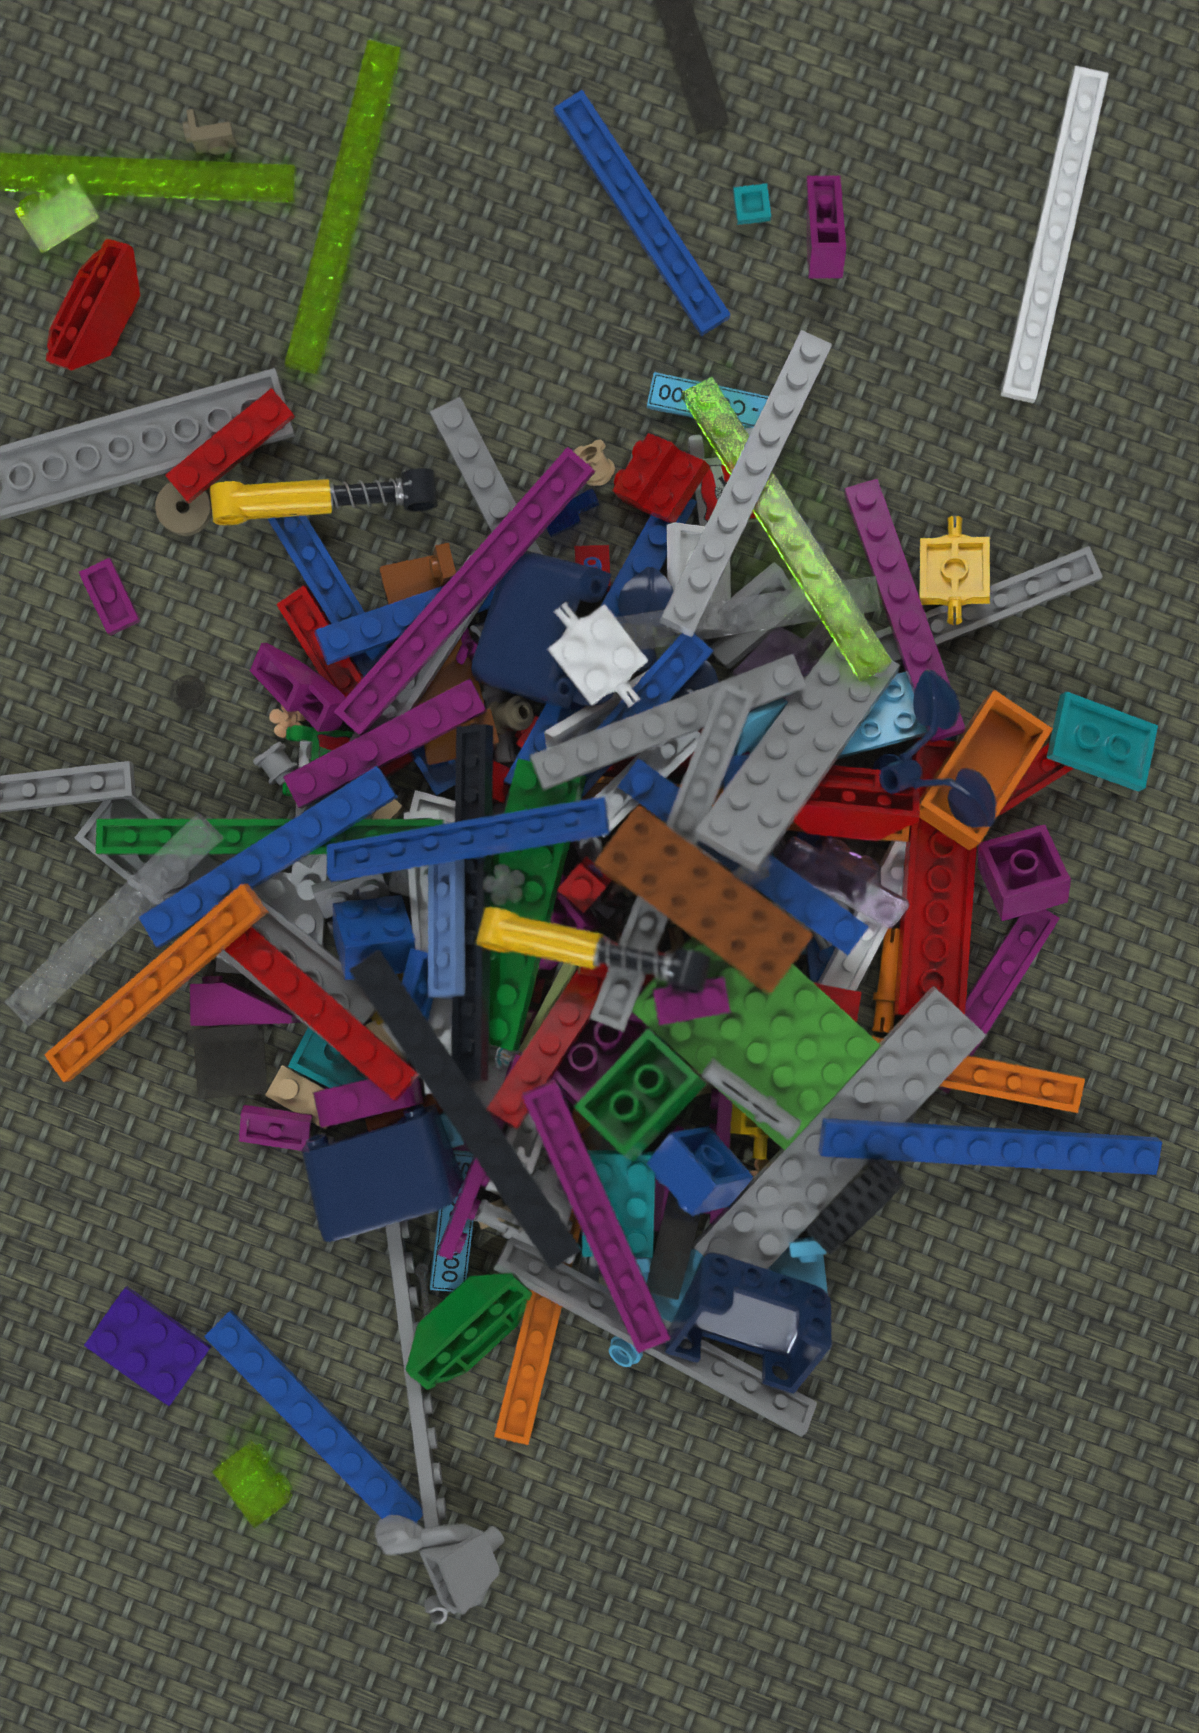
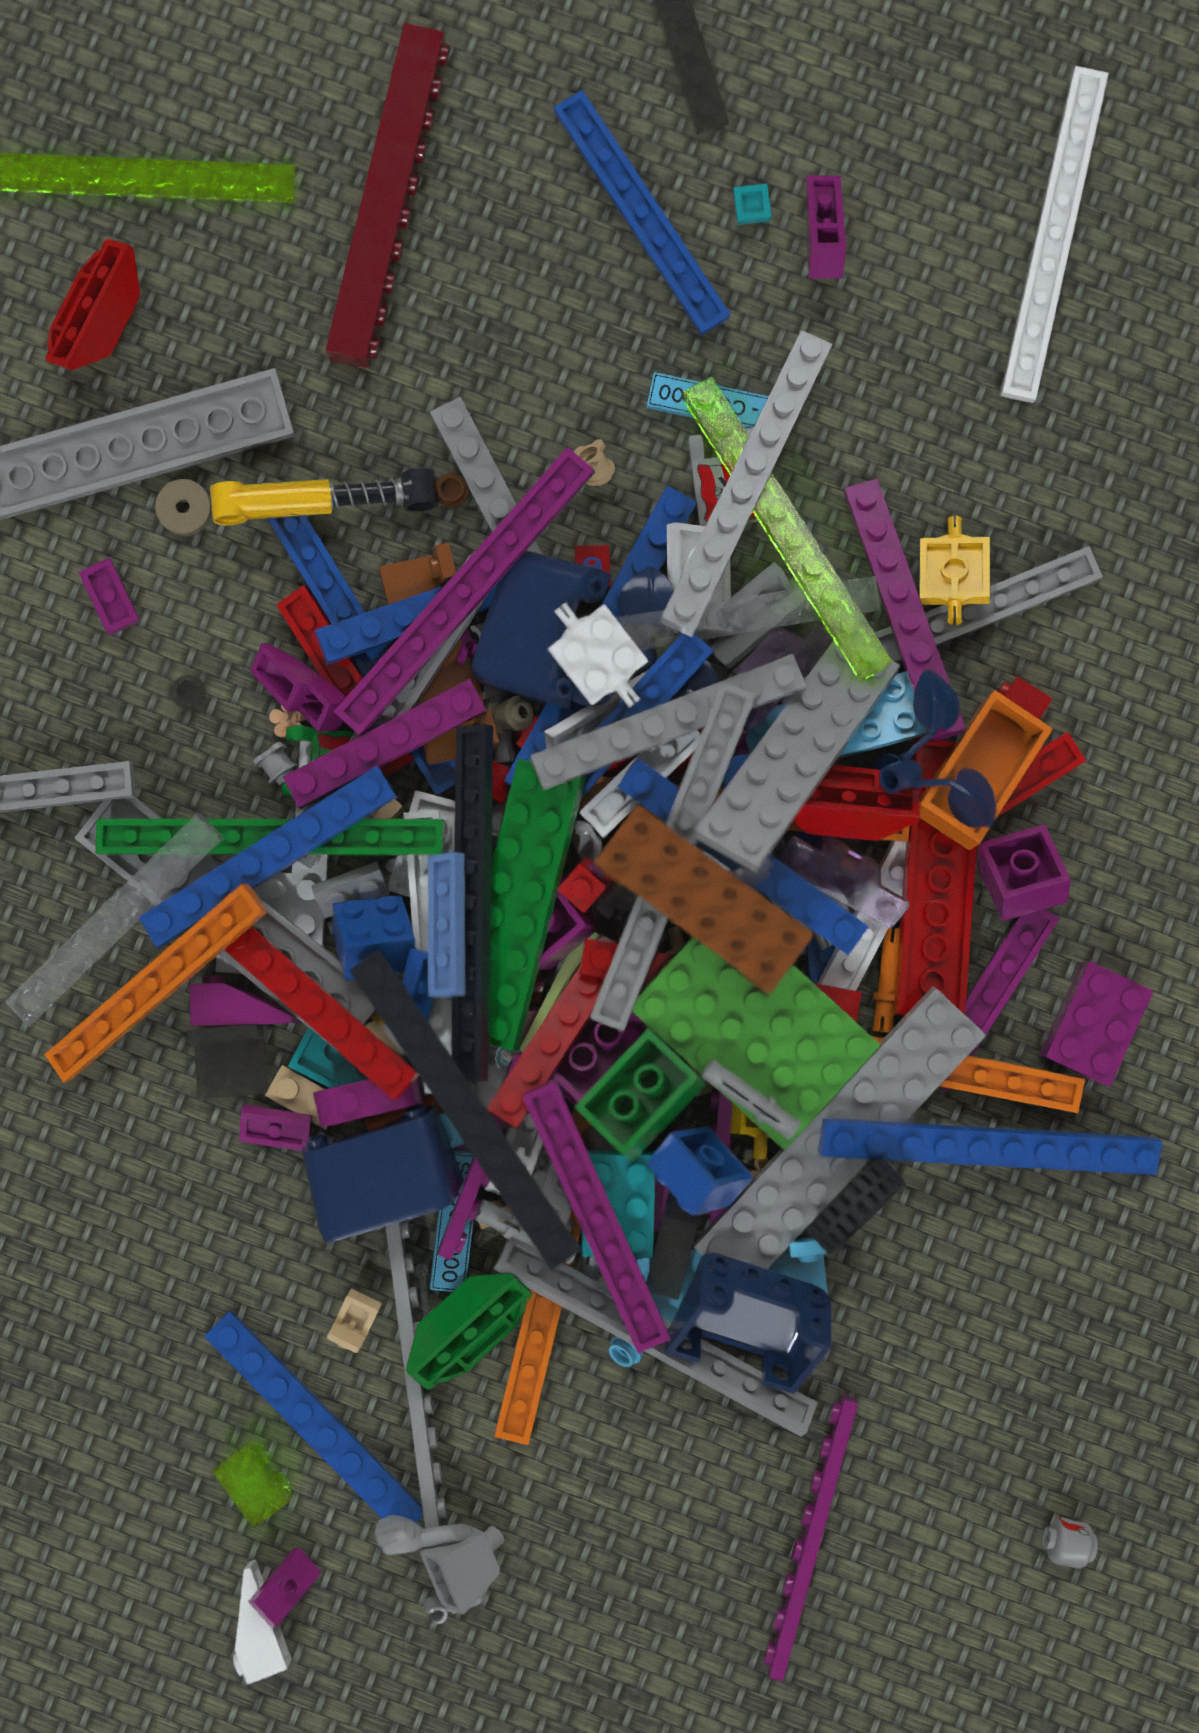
(56, 212): clear neon green brick -> none
(147, 1346): dark purple plate -> none
(209, 138): dark tan bracket -> none
(230, 445): red plate -> none
(258, 1647): none -> white slope
(284, 1587): none -> magenta plate
(343, 207): clear neon green plate -> none
(354, 1321): none -> tan bracket
(387, 195): none -> dark red brick
(451, 490): none -> reddish brown plate
(468, 839): blue plate -> none
(504, 885): clear plant -> none
(507, 932): piece -> none
(569, 515): clear blue plate -> none
(659, 478): red plate -> none
(680, 1006): magenta plate -> none
(758, 724): medium azure tile -> none
(806, 1550): none -> magenta plate
(1026, 696): none -> red brick
(1070, 1543): none -> light grey head
(1096, 1023): none -> magenta brick
(1102, 741): teal plate -> none

